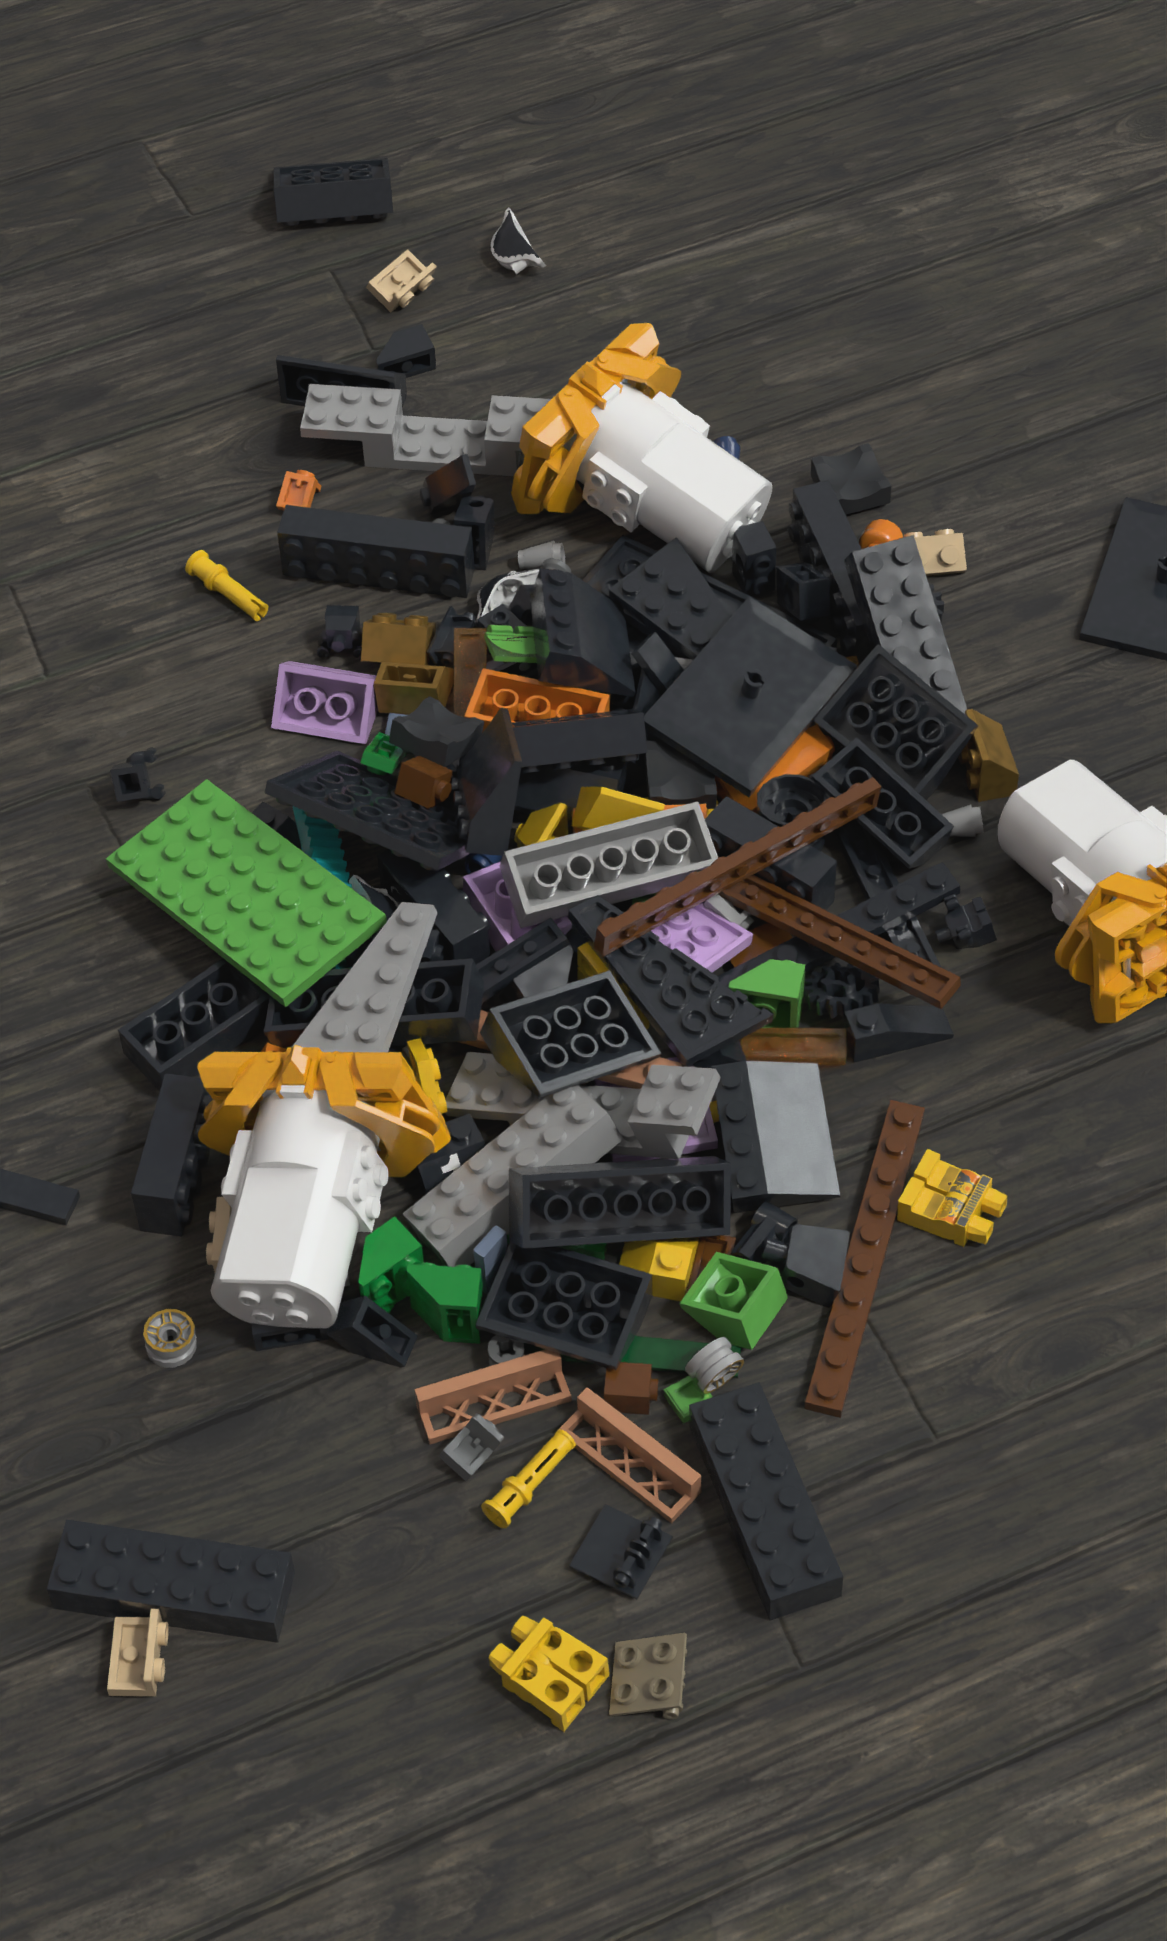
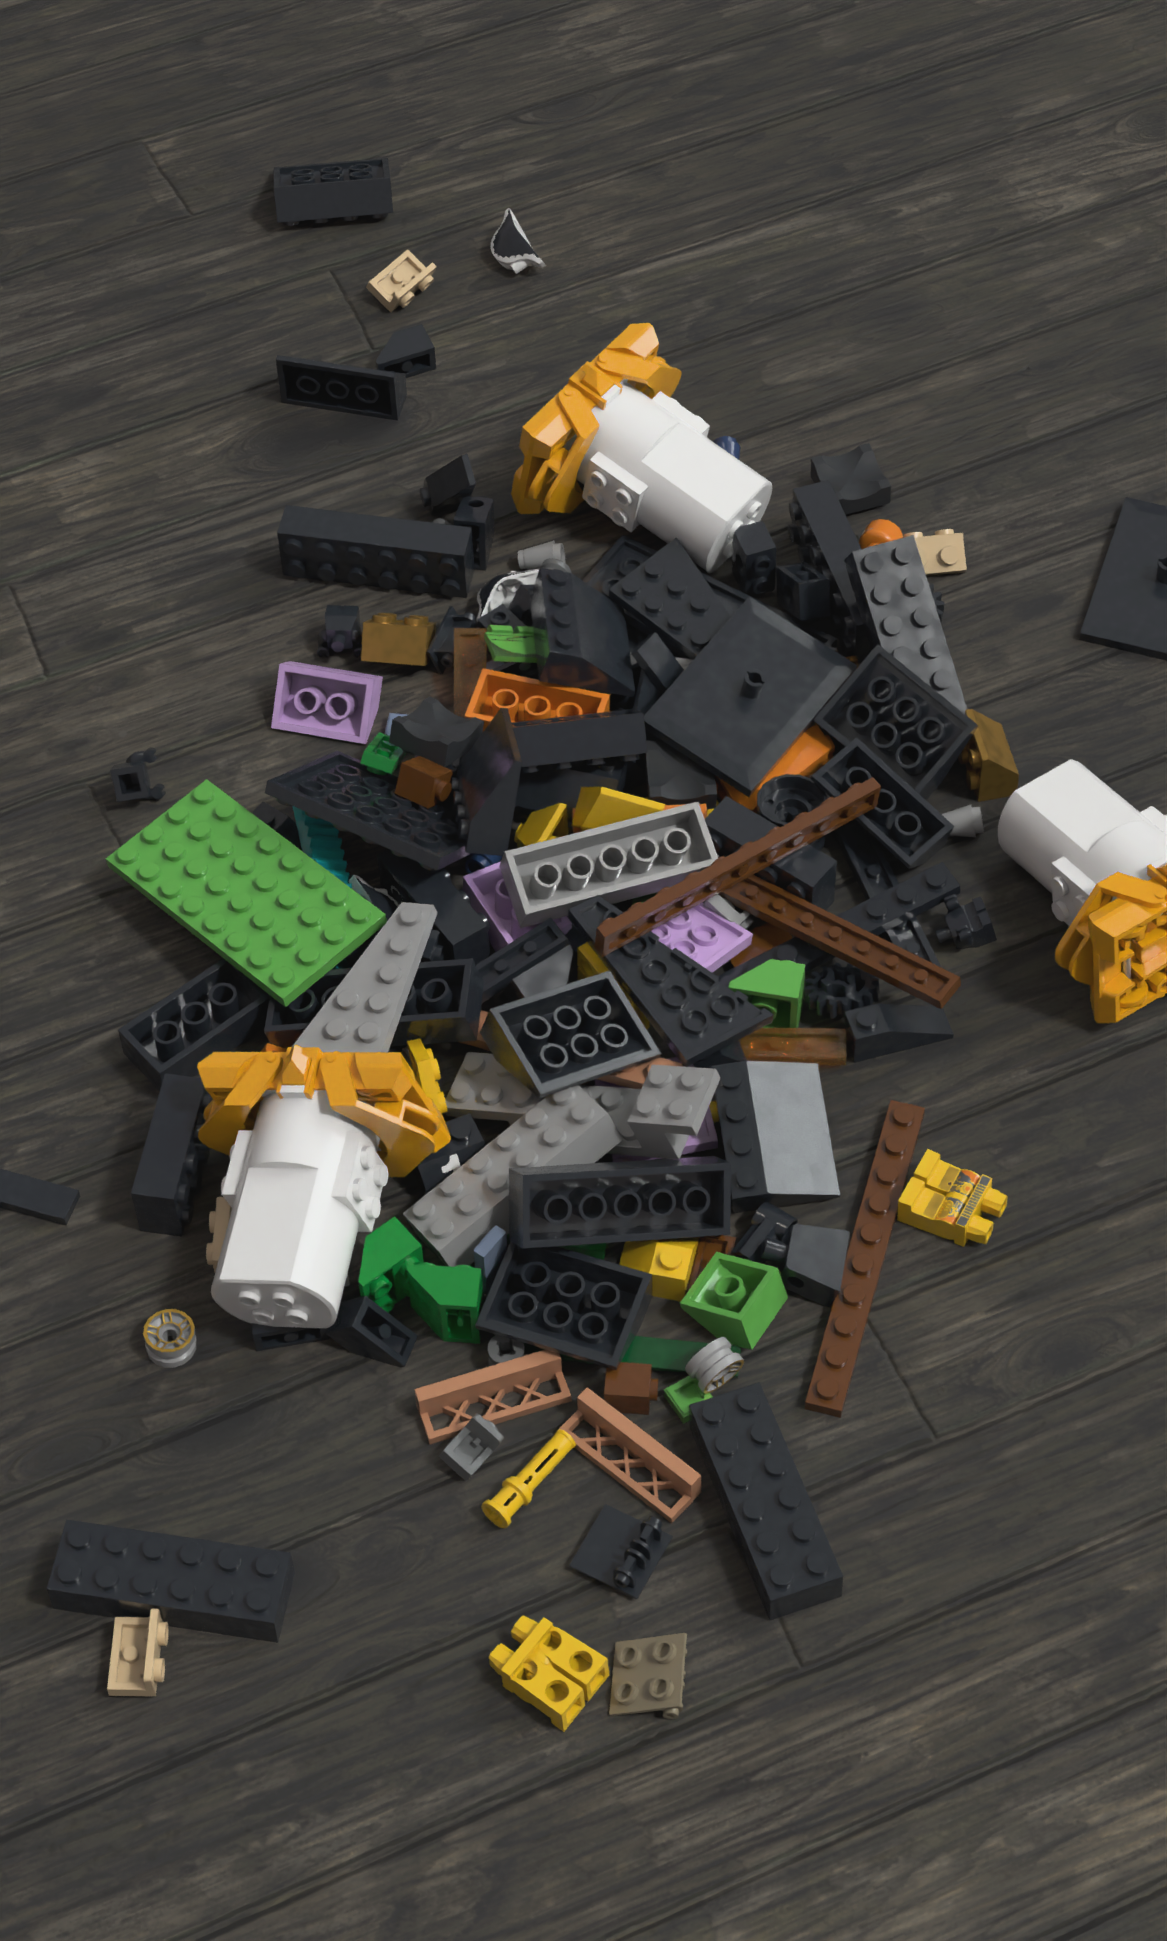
(216, 578): yellow pin -> none
(298, 489): orange bracket -> none
(404, 686): pearl gold slope -> none
(414, 441): light grey bracket -> none

